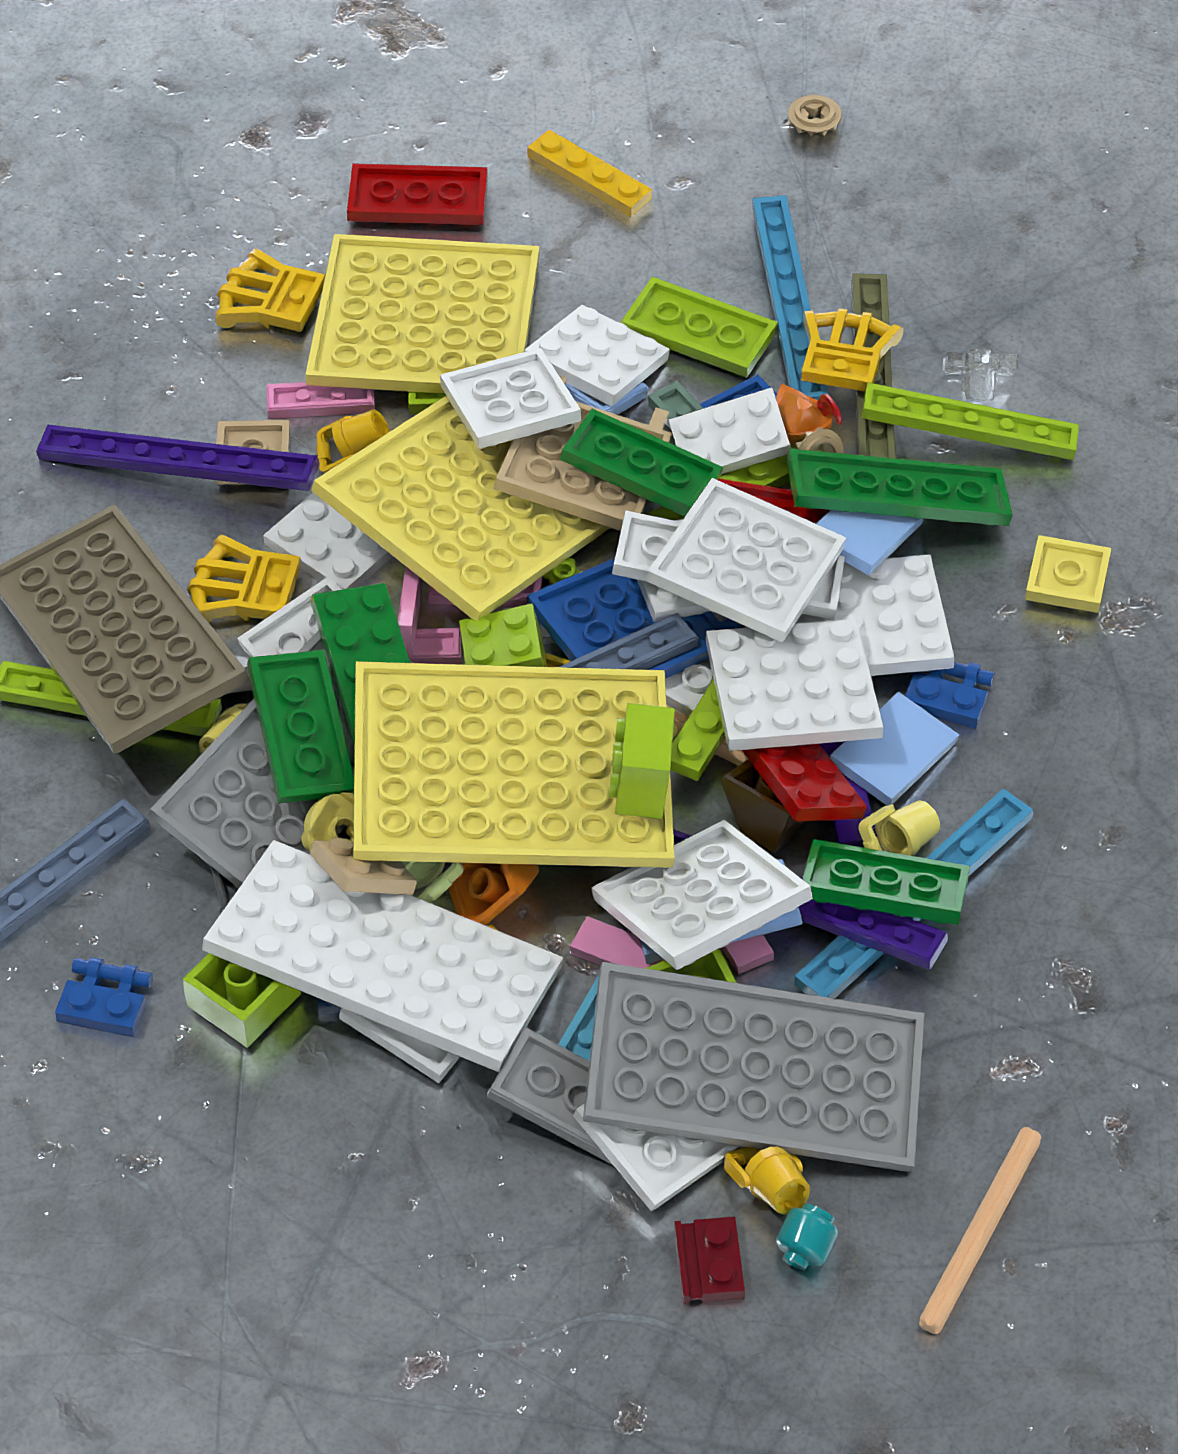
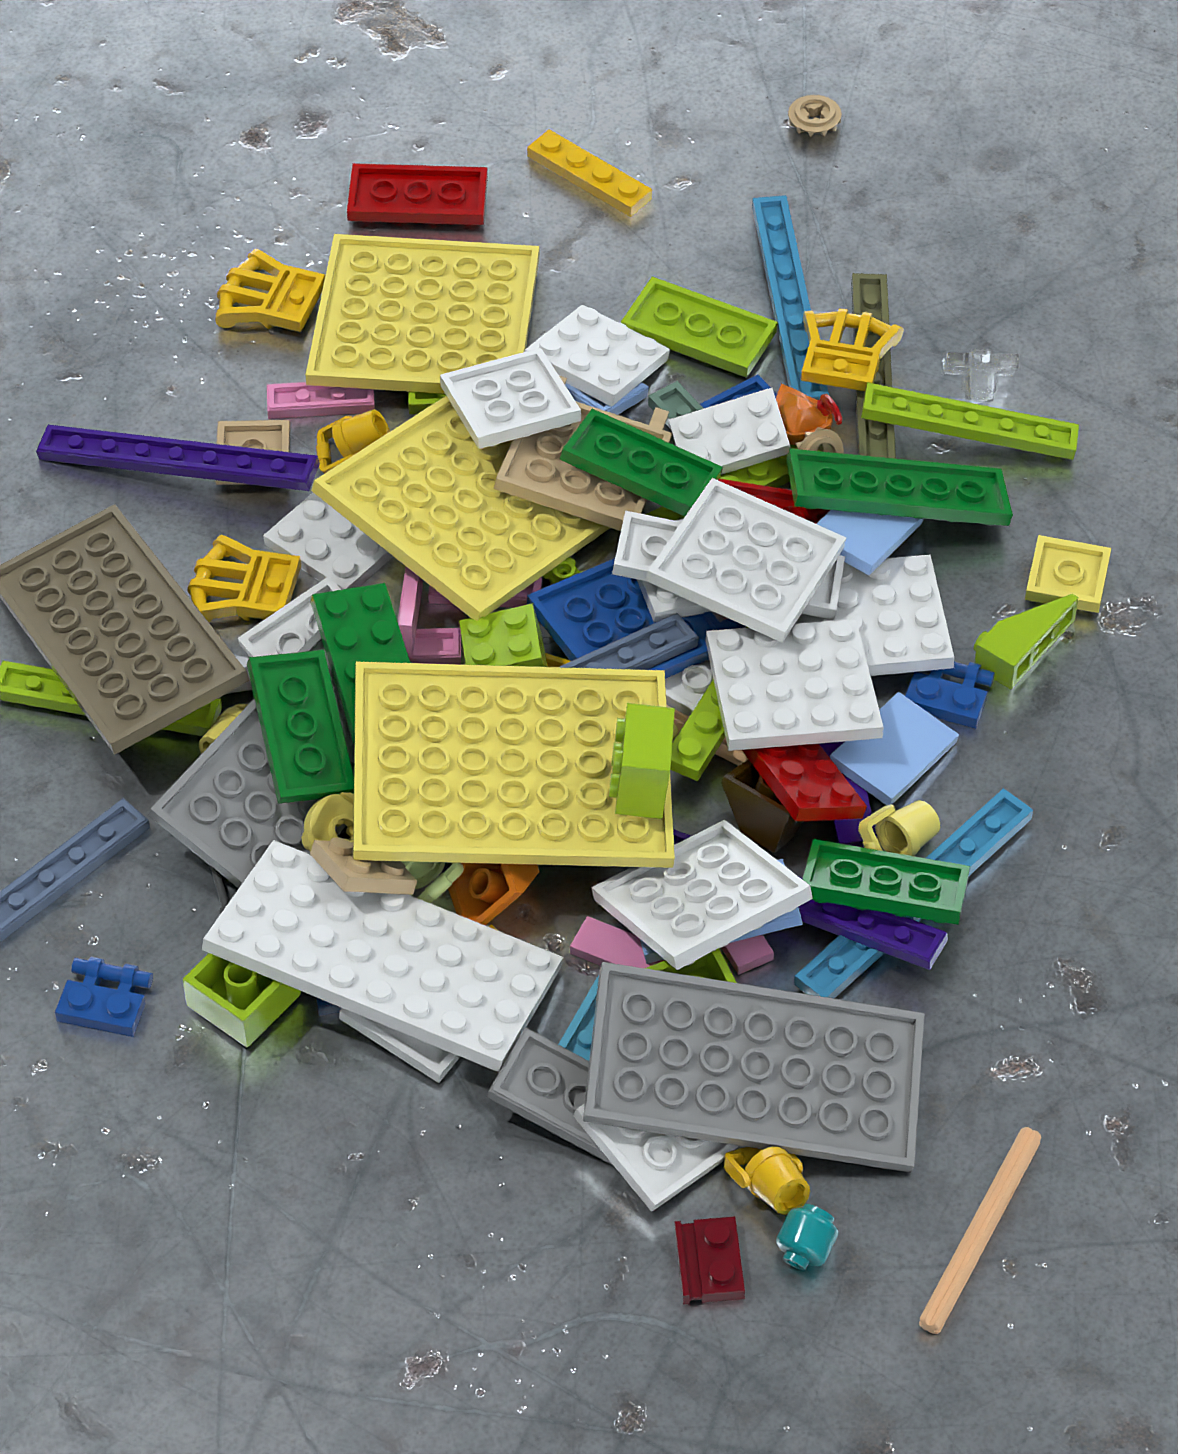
(1023, 639): none -> lime slope

